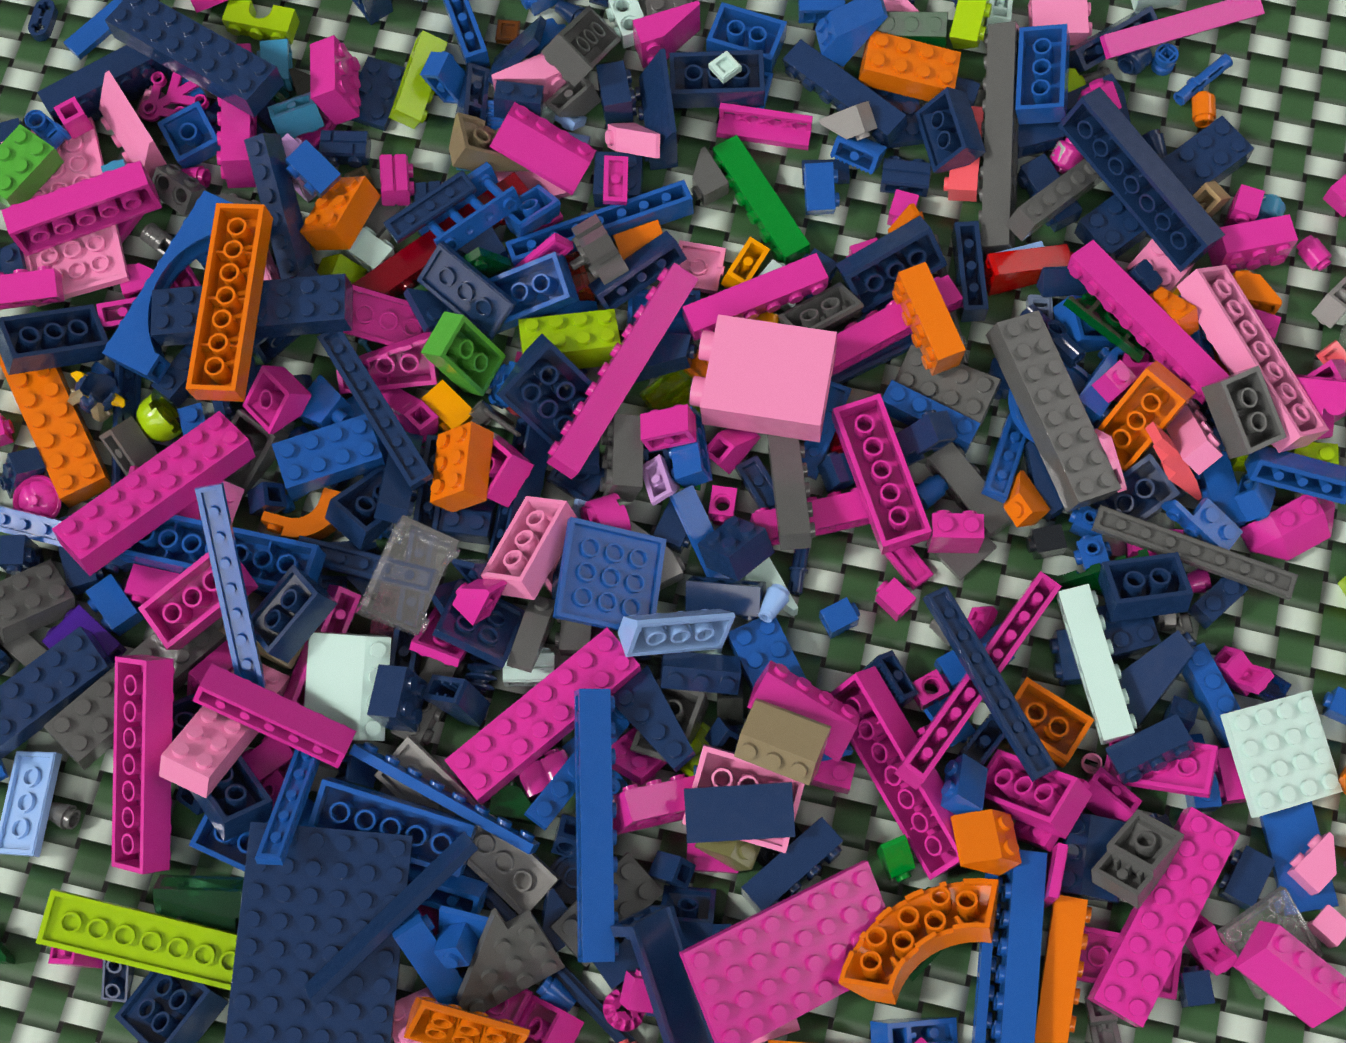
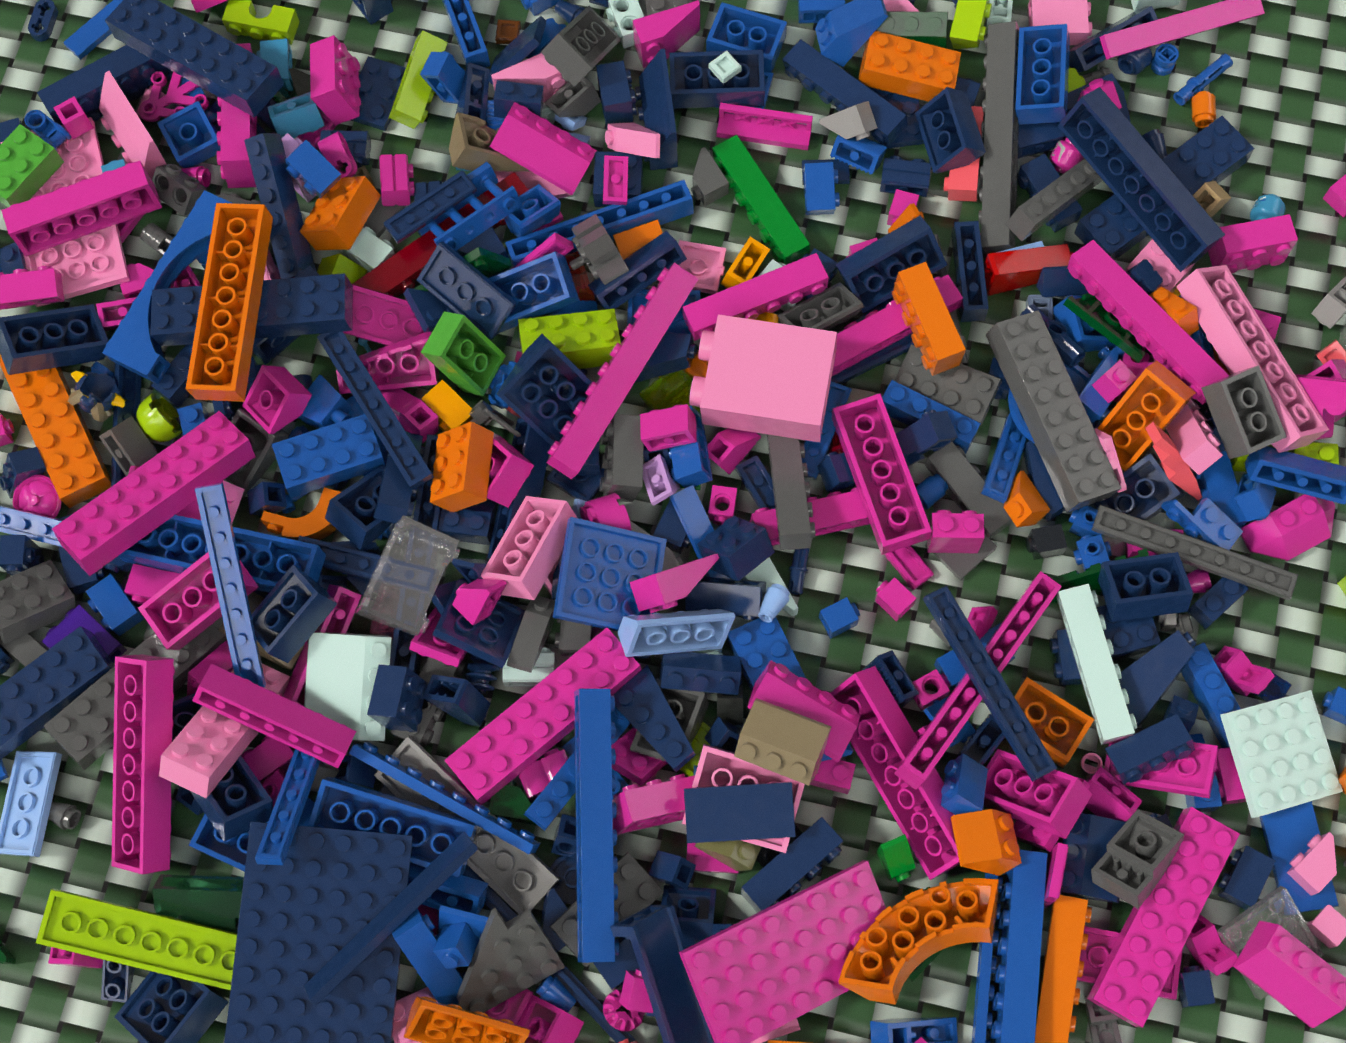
(336, 151): none -> dark pink piece
(666, 587): none -> dark pink slope
(1244, 205): dark pink brick -> none
(1258, 291): orange slope -> none
(1314, 253): dark pink brick -> none

